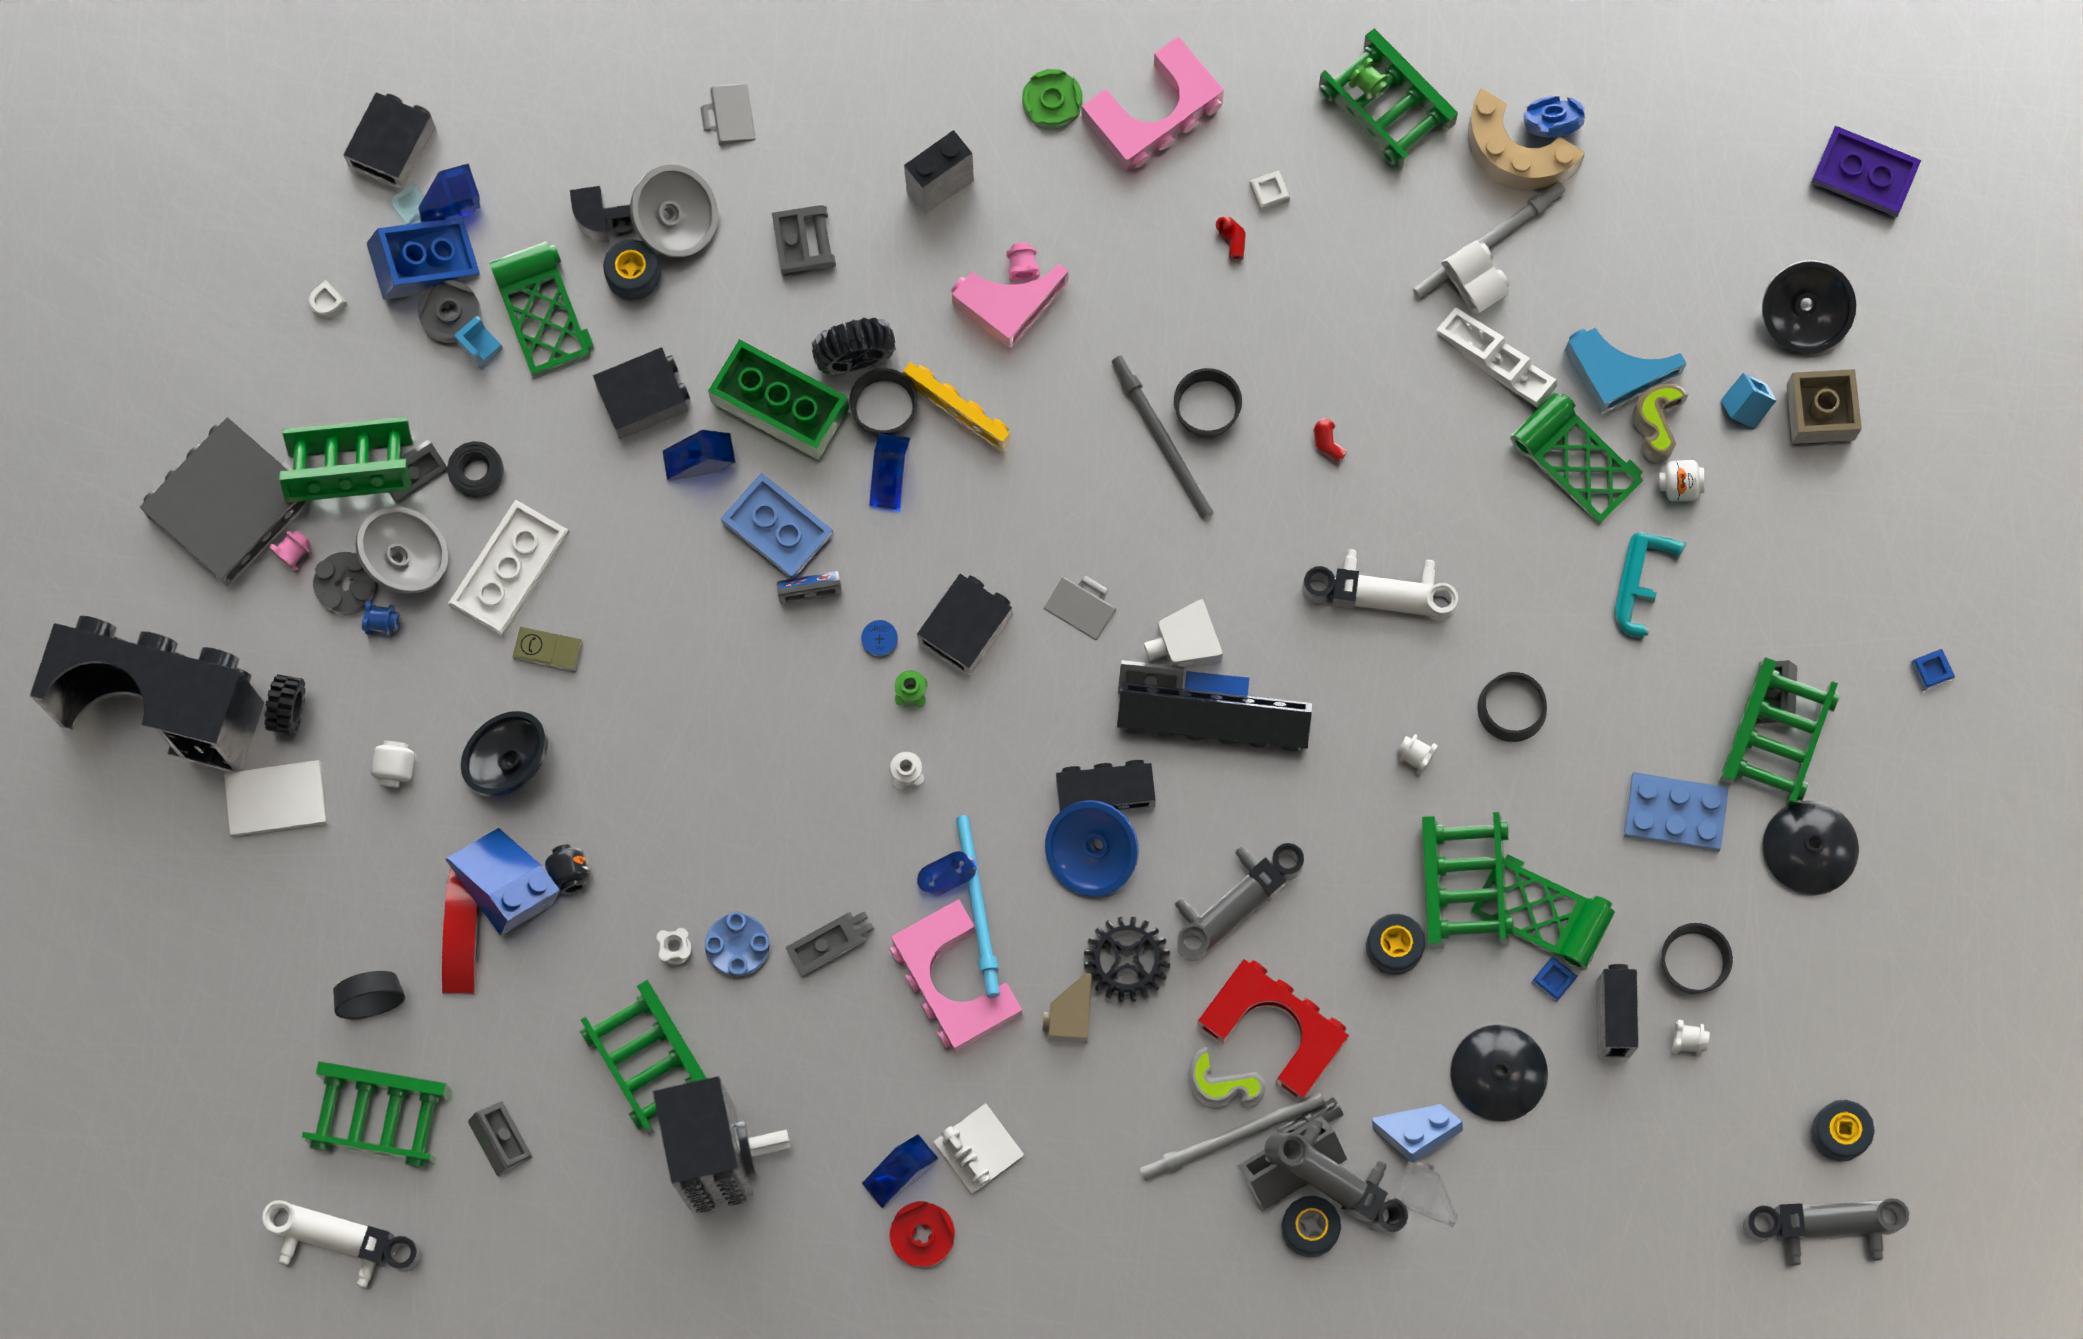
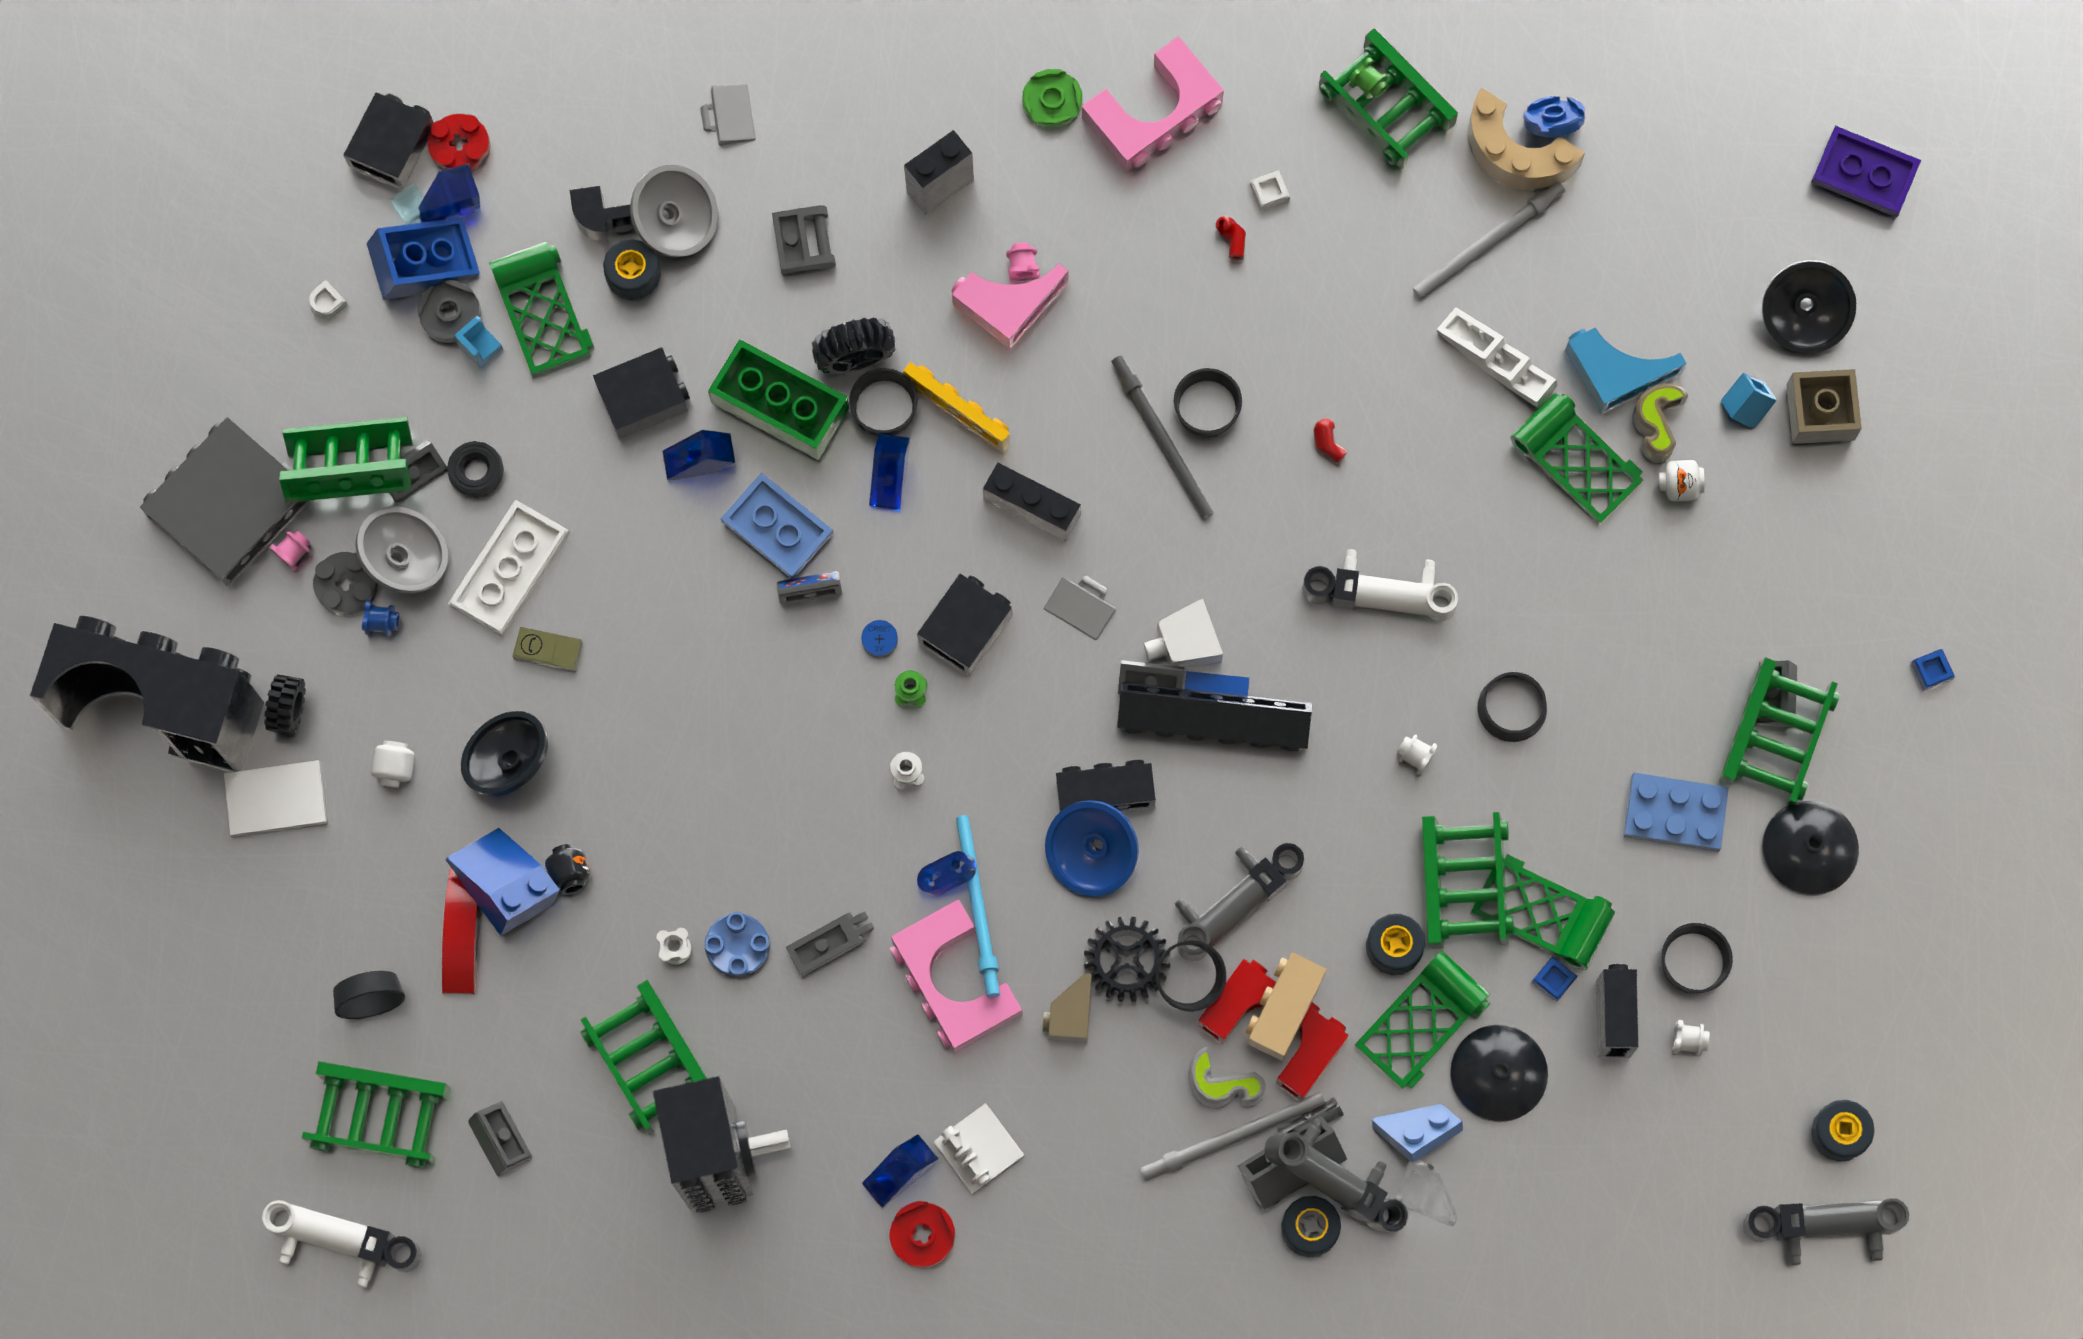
(453, 127): none -> red plate
(1031, 501): none -> black brick
(1215, 992): none -> black tyre
(1285, 1005): none -> tan brick
(1451, 987): none -> green piece
(1476, 277): white brick -> none
(1629, 586): teal piece -> none

